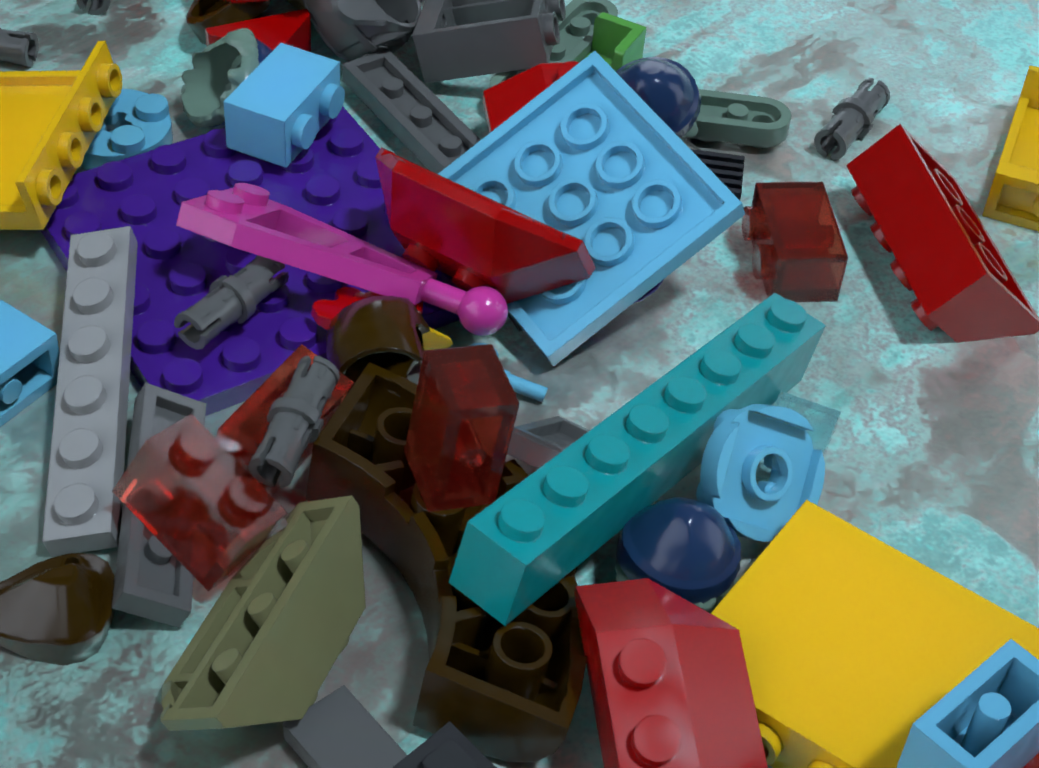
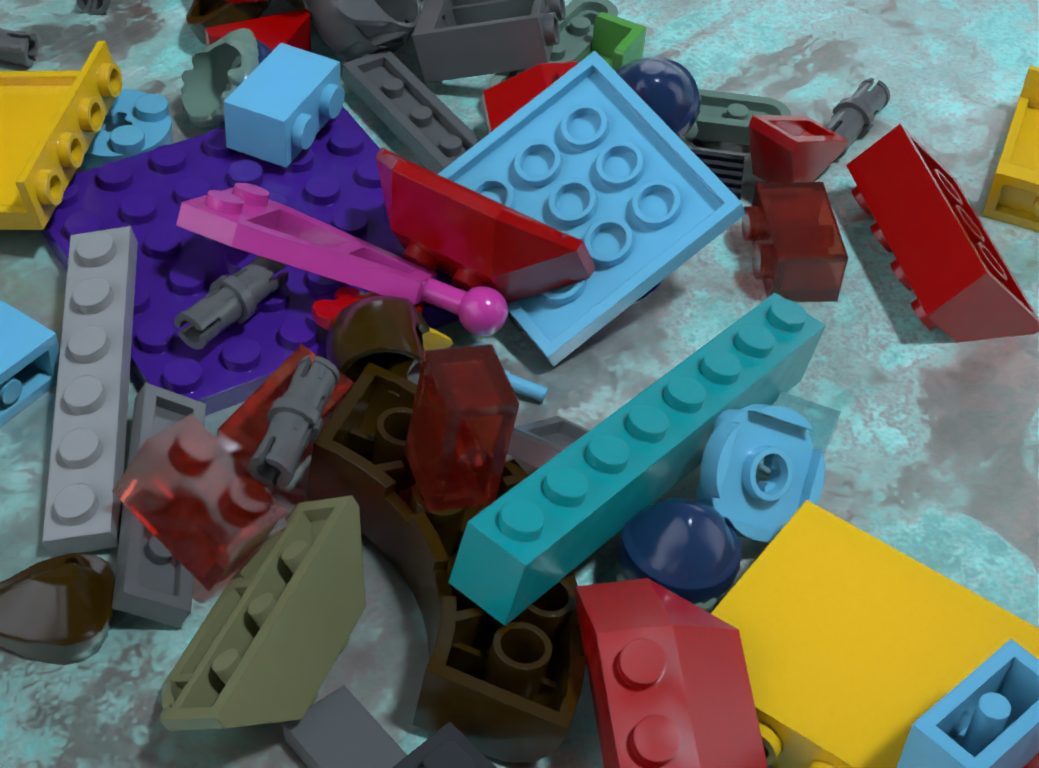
(791, 147): none -> red slope

